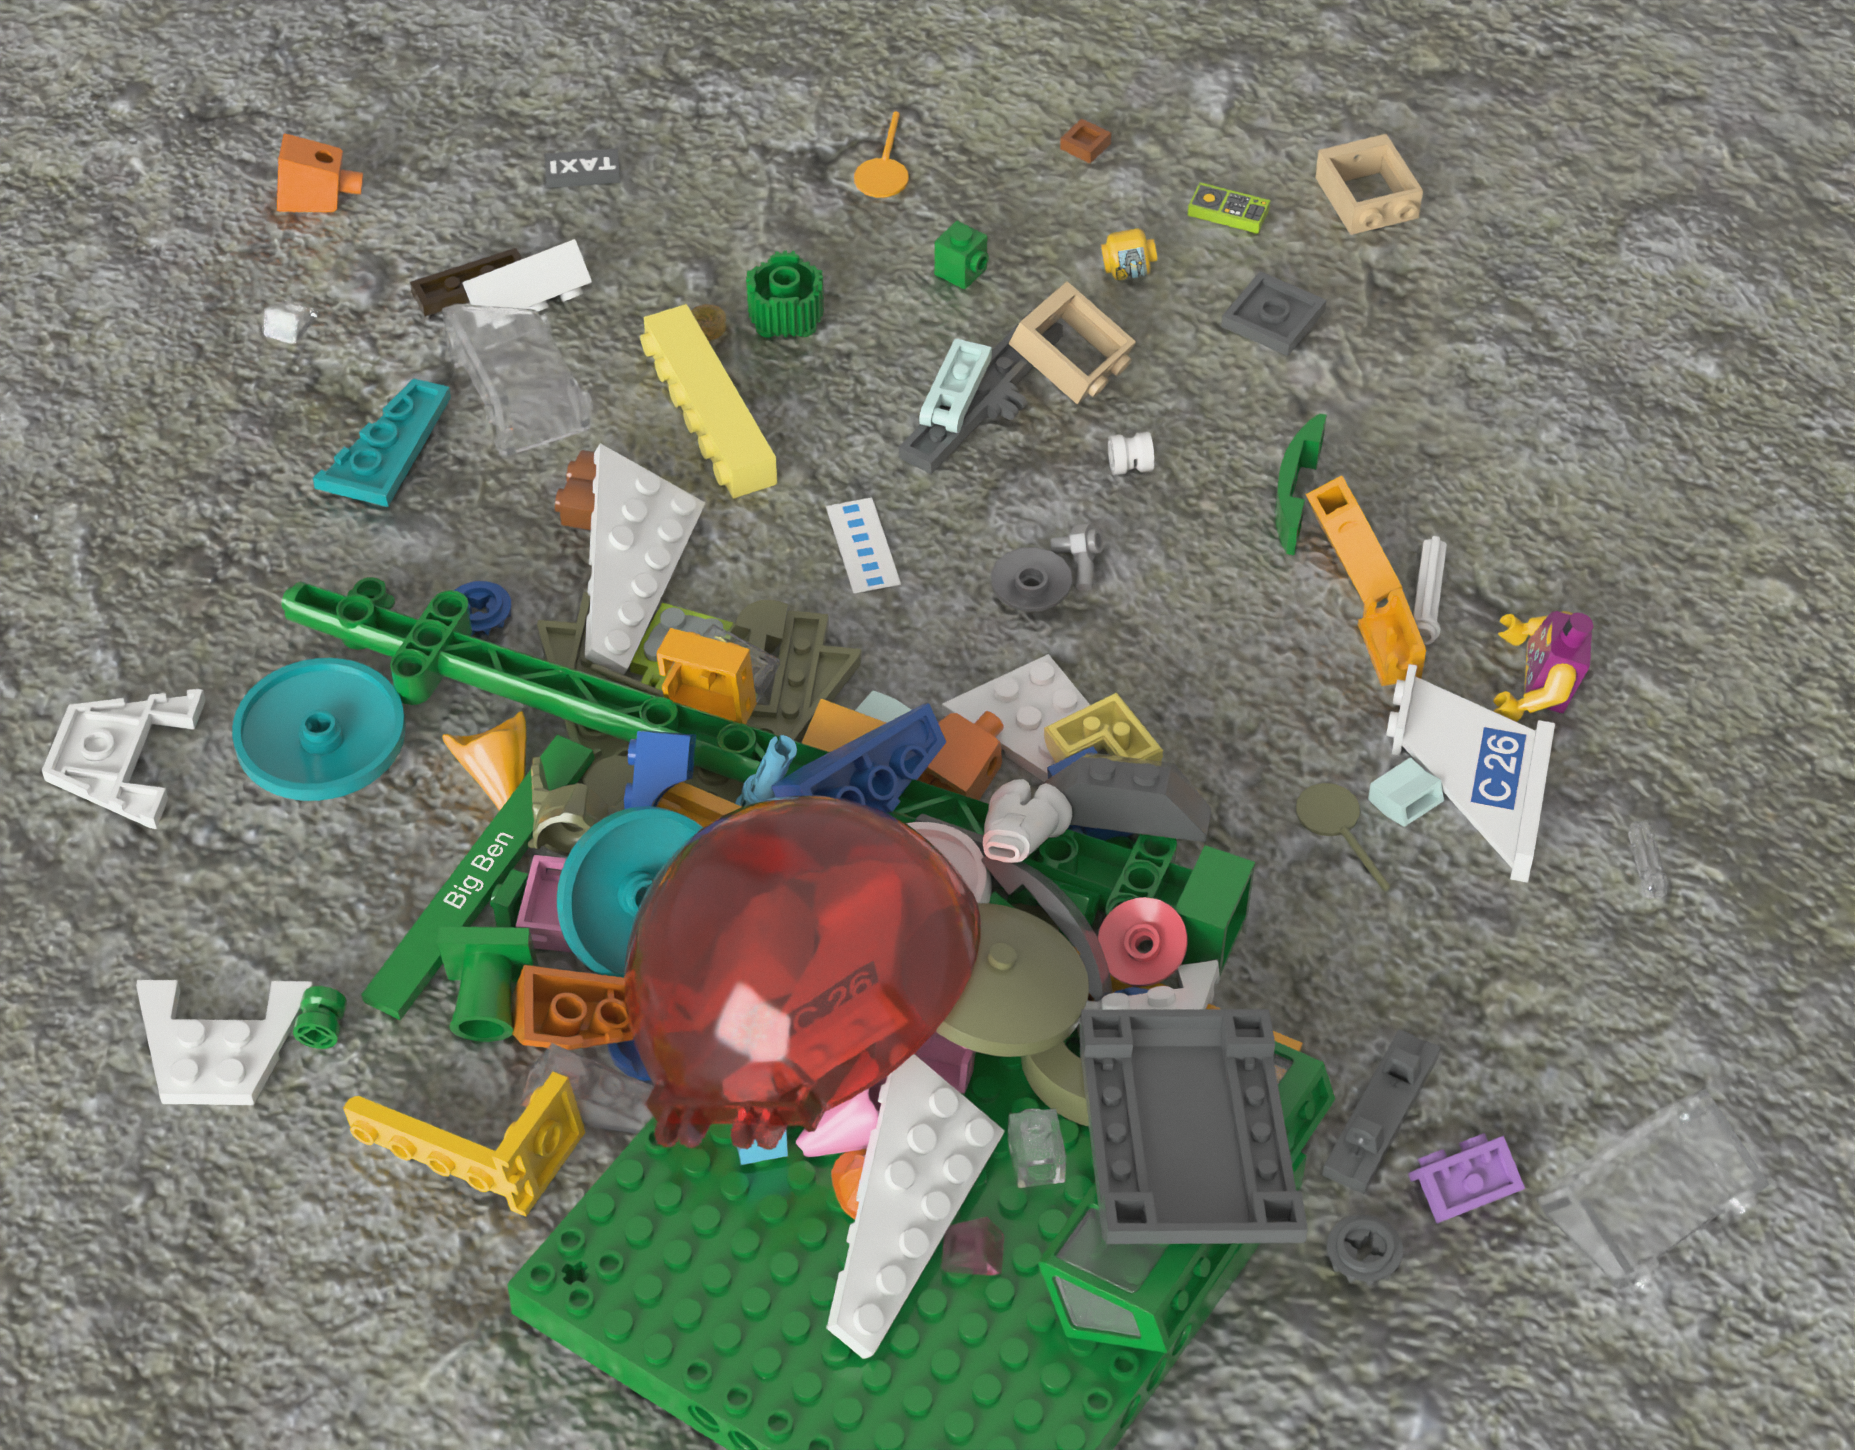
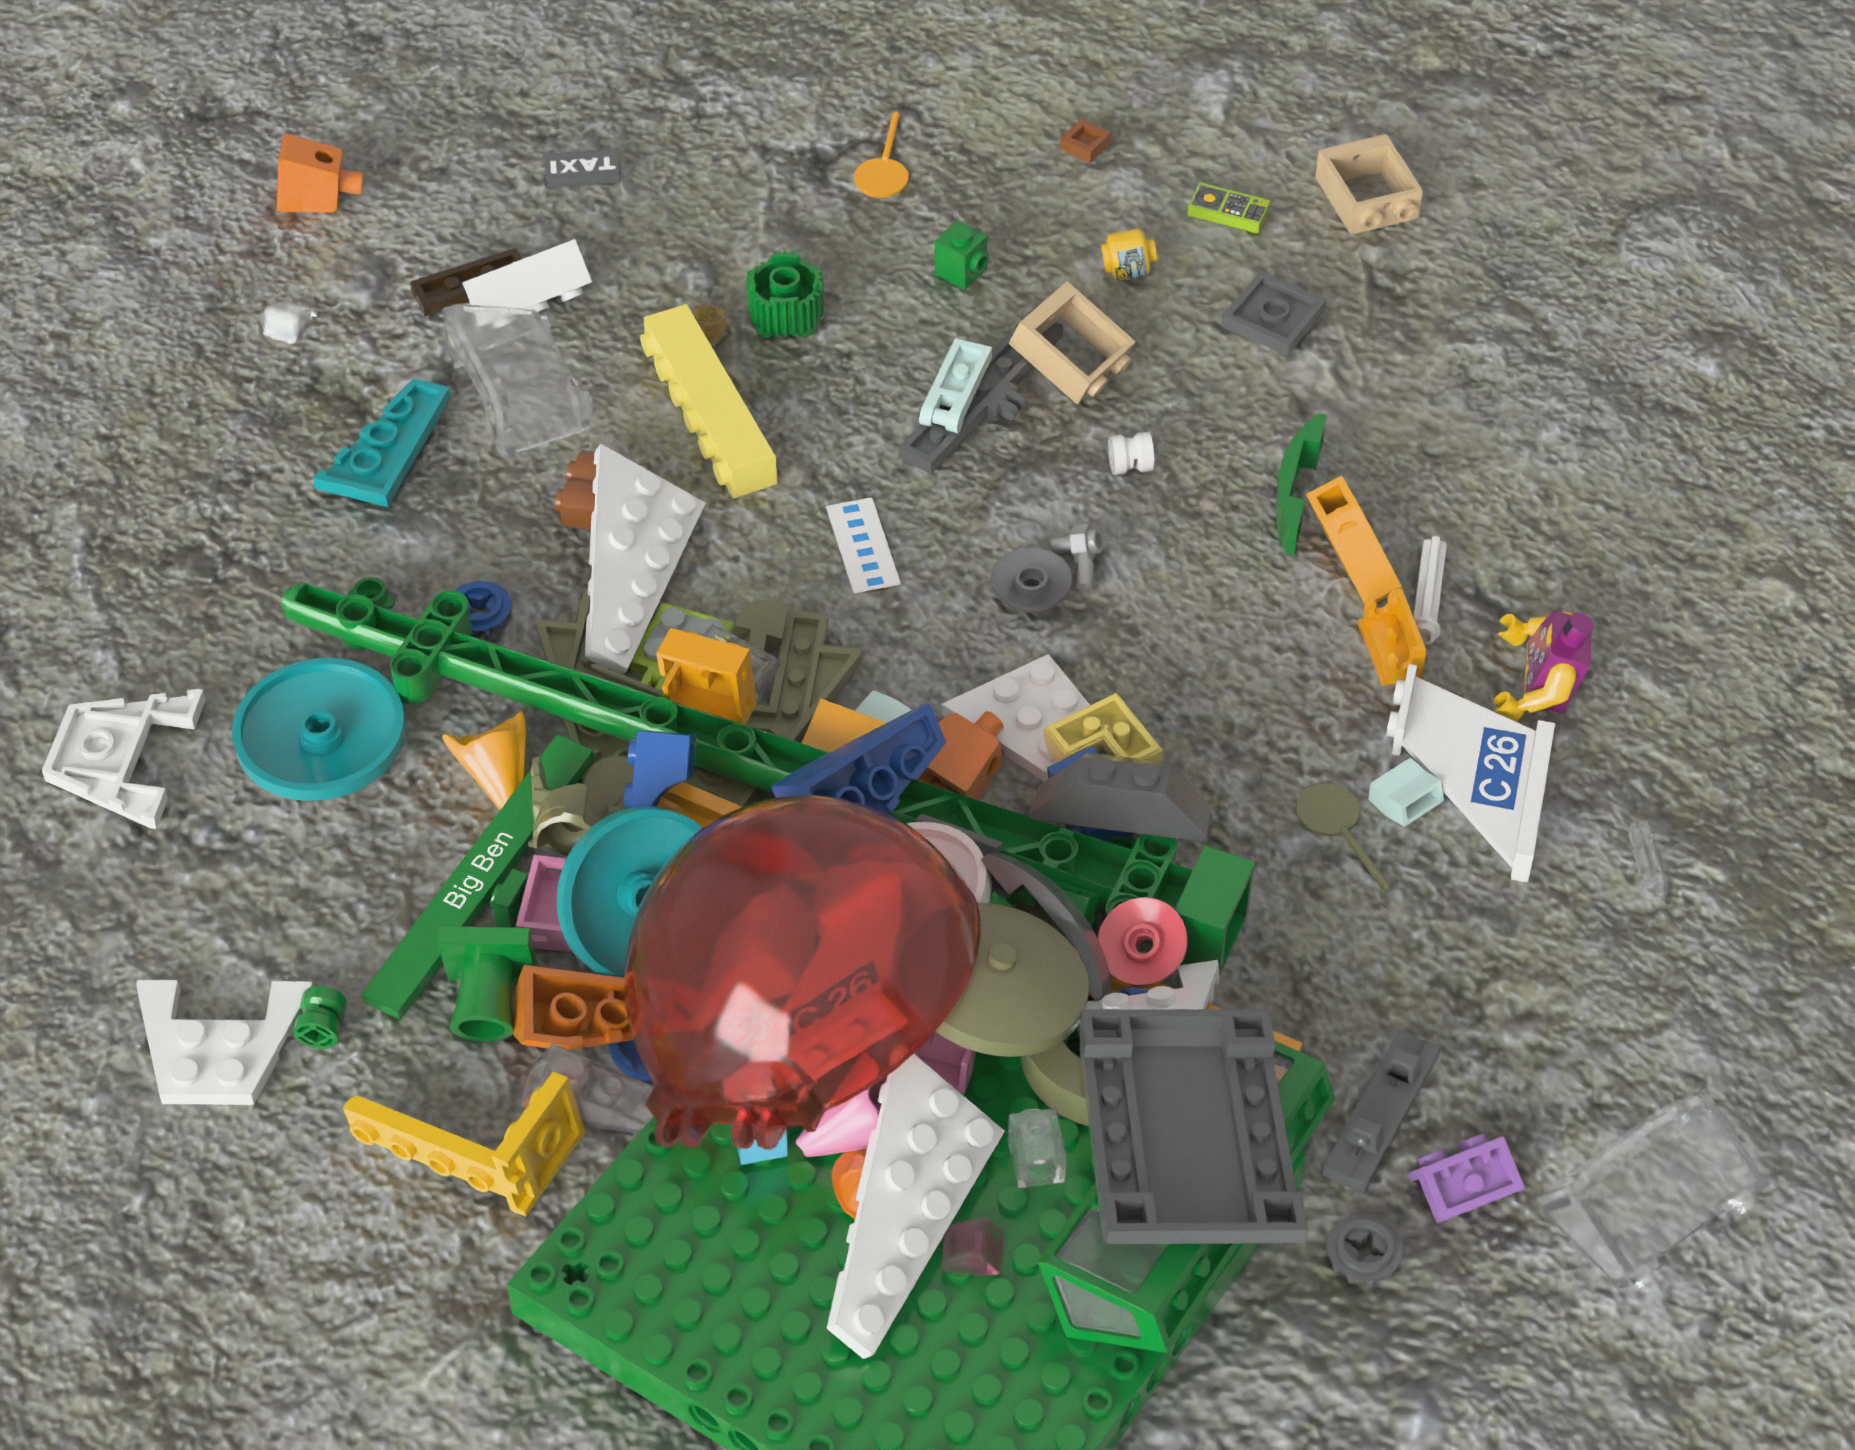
(770, 771): medium azure pin -> none
(1021, 825): white piece -> none

